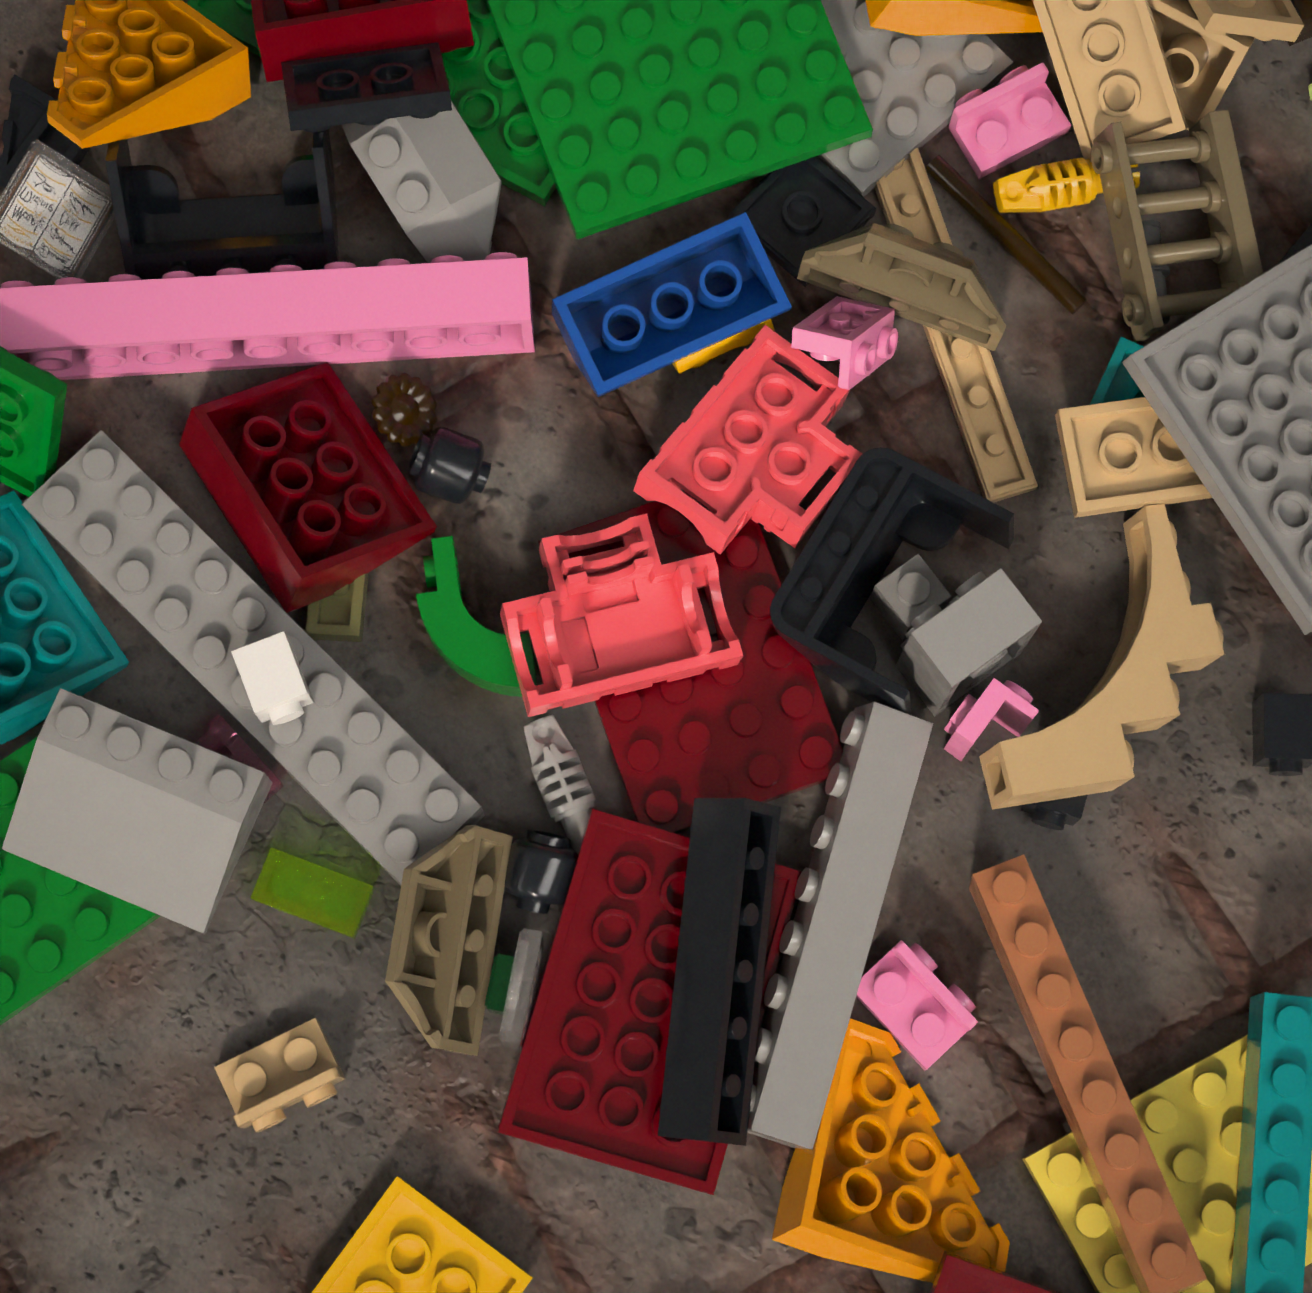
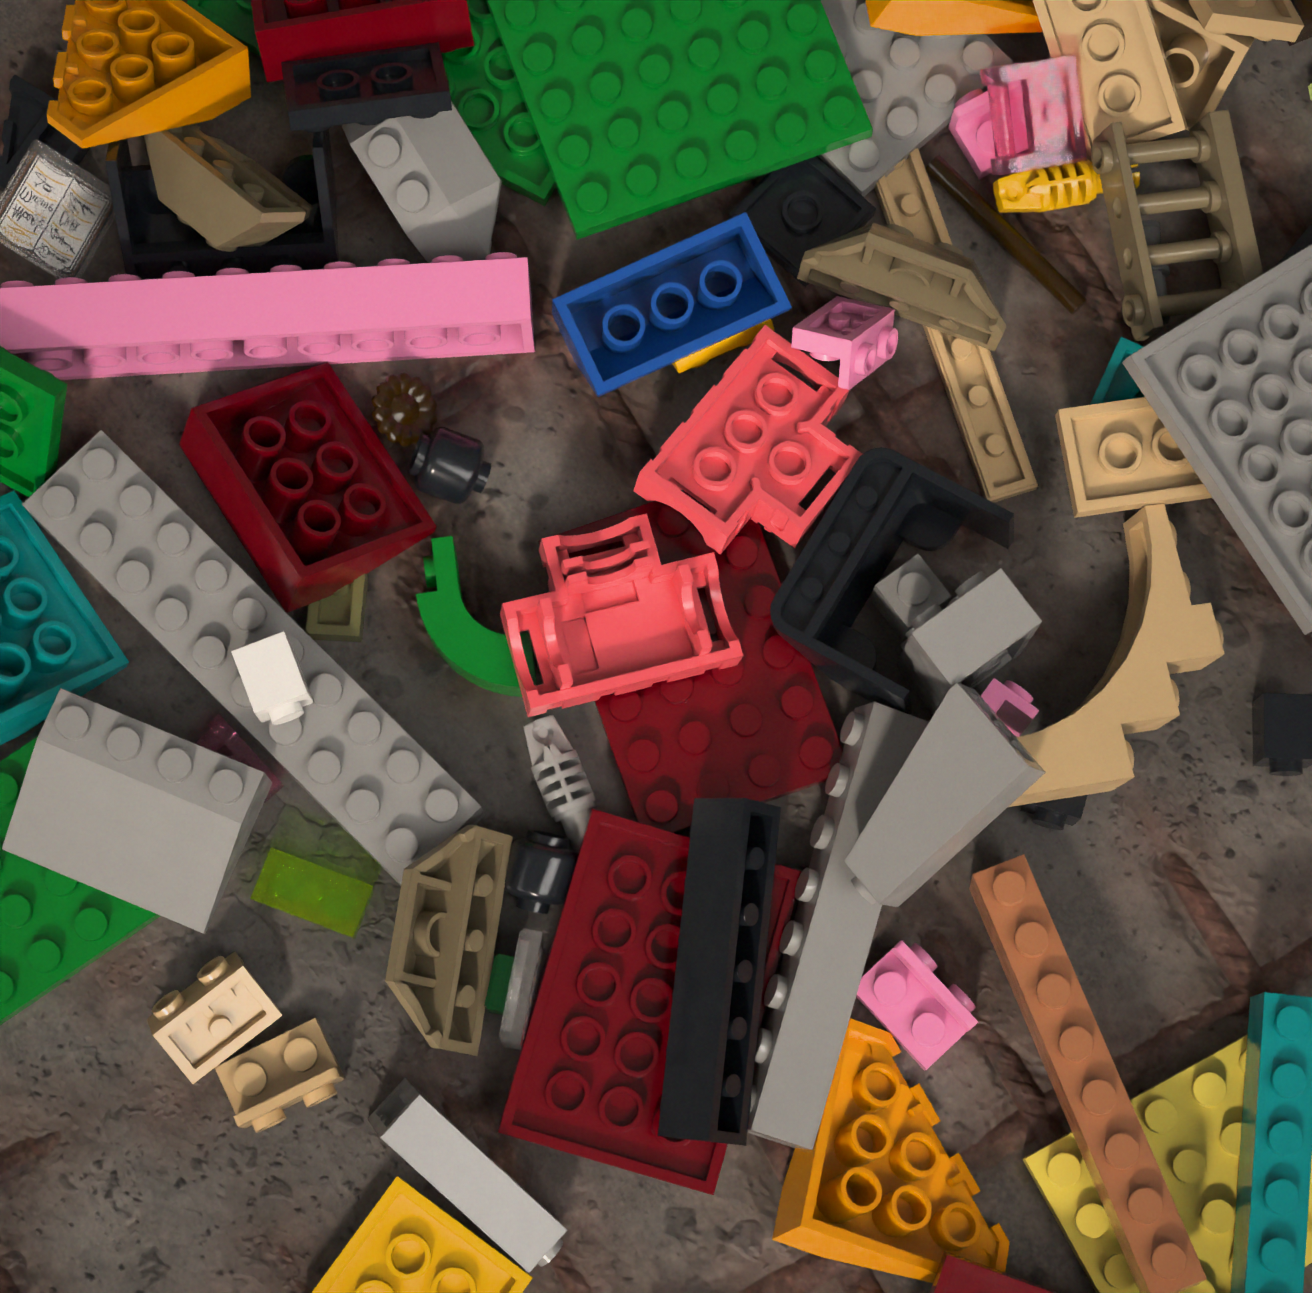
(212, 1016): none -> tan bracket
(221, 189): none -> dark tan wedge
(467, 1176): none -> light grey slope
(941, 799): none -> light grey slope
(1050, 114): none -> clear pink plate

